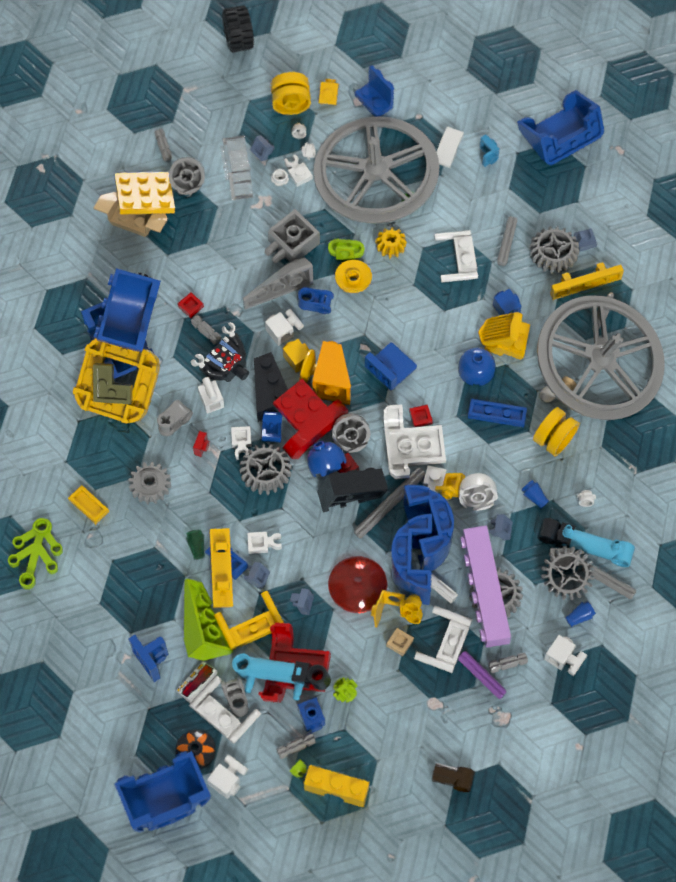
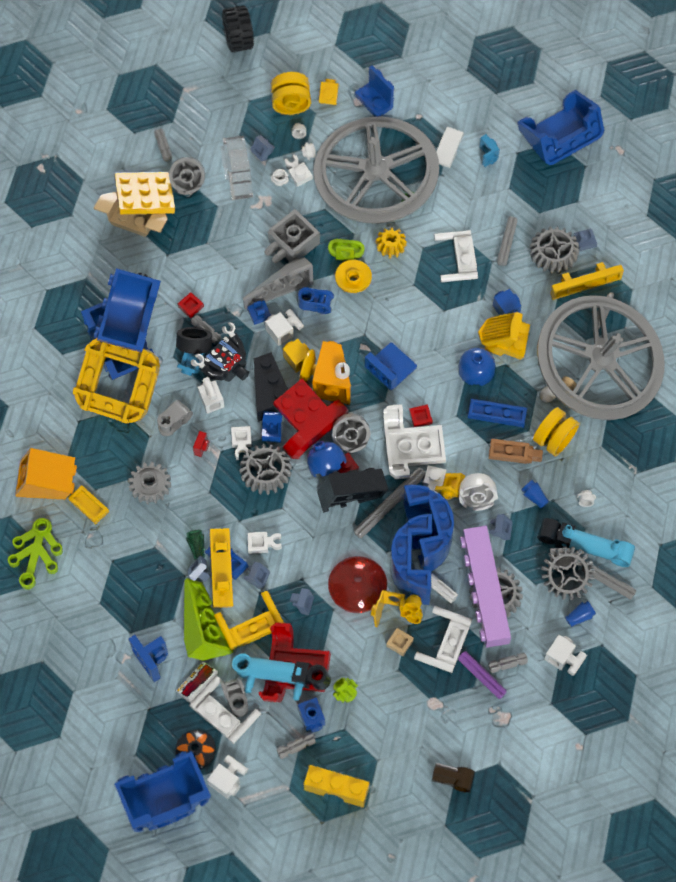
(45, 475): none -> light orange slope
(106, 390): olive plate -> none
(186, 365): none -> dark azure bracket
(194, 340): none -> black tyre
(199, 569): none -> sand blue tile
(258, 312): none -> blue tile
(298, 769): lime hinge -> none
(338, 370): none -> white hinge
(514, 452): none -> medium nougat hinge

